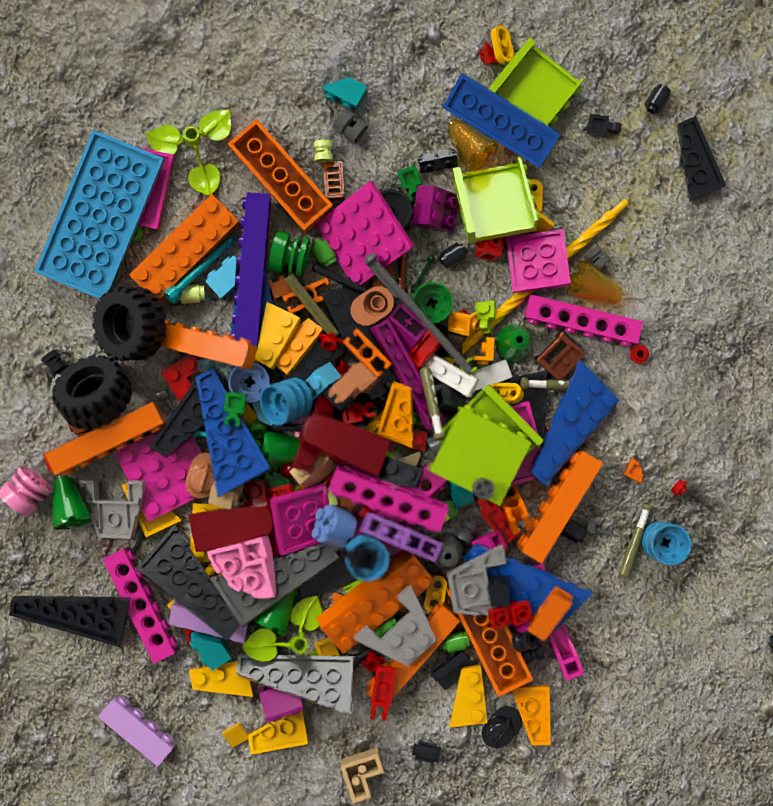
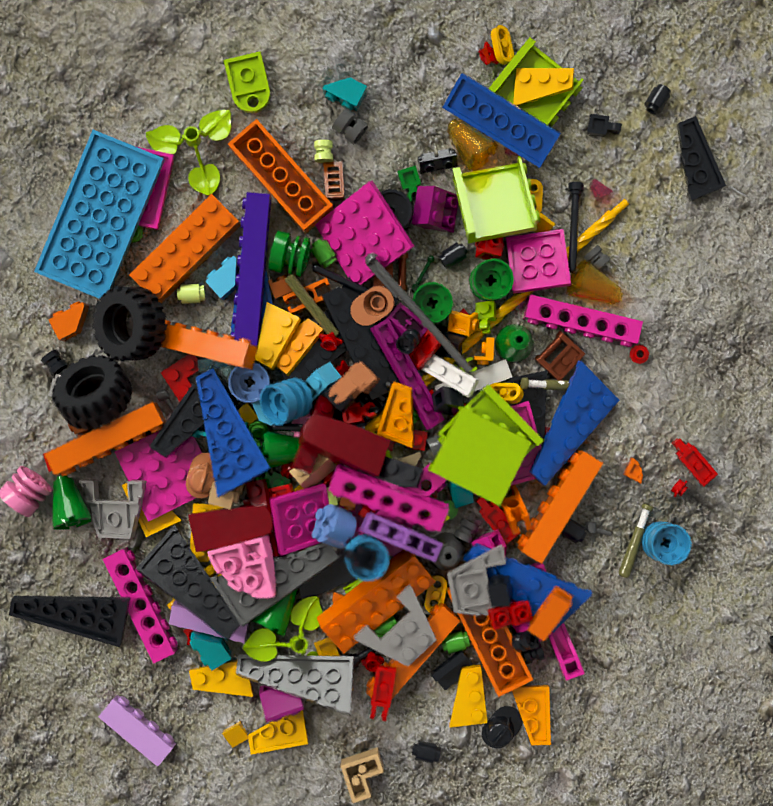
(69, 322): none -> orange slope
(174, 293): teal piece -> none
(234, 405): green plate -> none
(248, 81): none -> lime plate
(359, 353): orange piece -> none
(408, 341): none -> black wheel
(430, 394): olive piece -> none
(486, 490): dark grey wheel -> none
(499, 272): none -> green wheel
(541, 82): none -> yellow wing
(575, 190): none -> black piece
(599, 190): none -> clear pink slope
(694, 462): none -> red hinge

